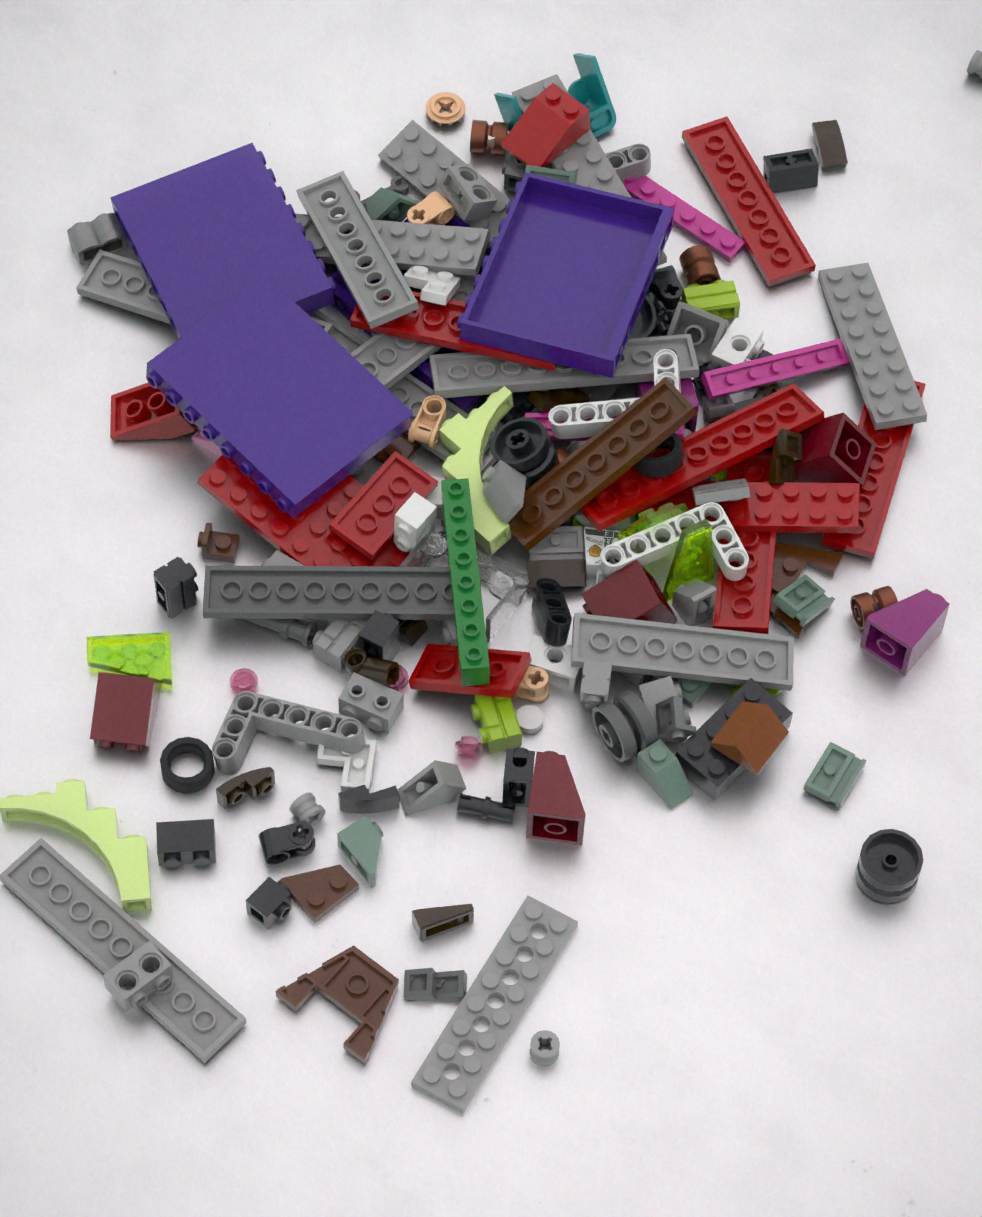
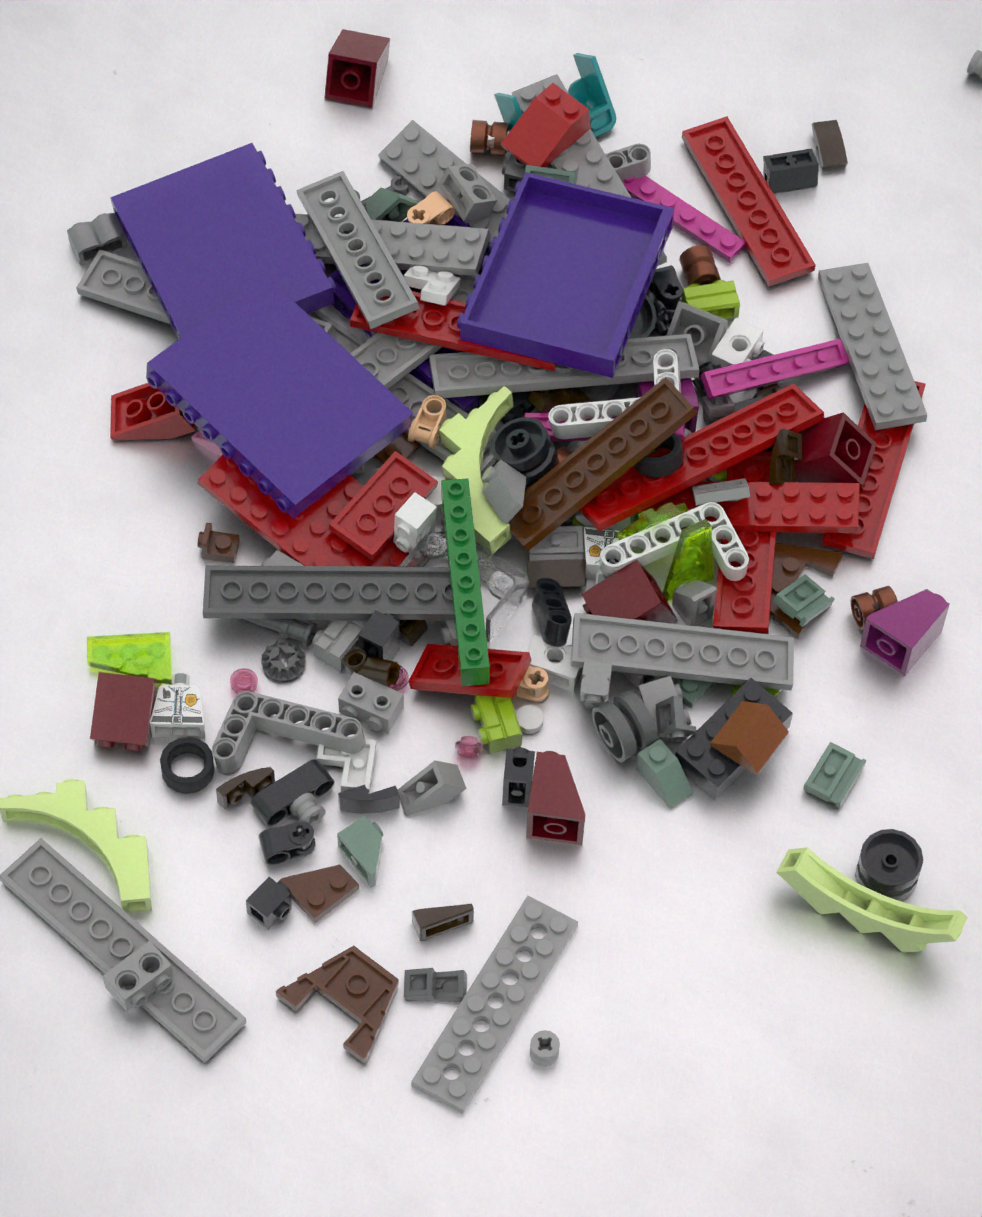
(175, 587): black brick -> none
(178, 710): none -> white torso
(186, 842): black brick -> none
(275, 668): none -> dark grey gear
(275, 800): none -> black beam
(356, 67): none -> dark red slope
(445, 100): light nougat gear -> none
(486, 807): black pin -> none
(831, 892): none -> yellowish green arch

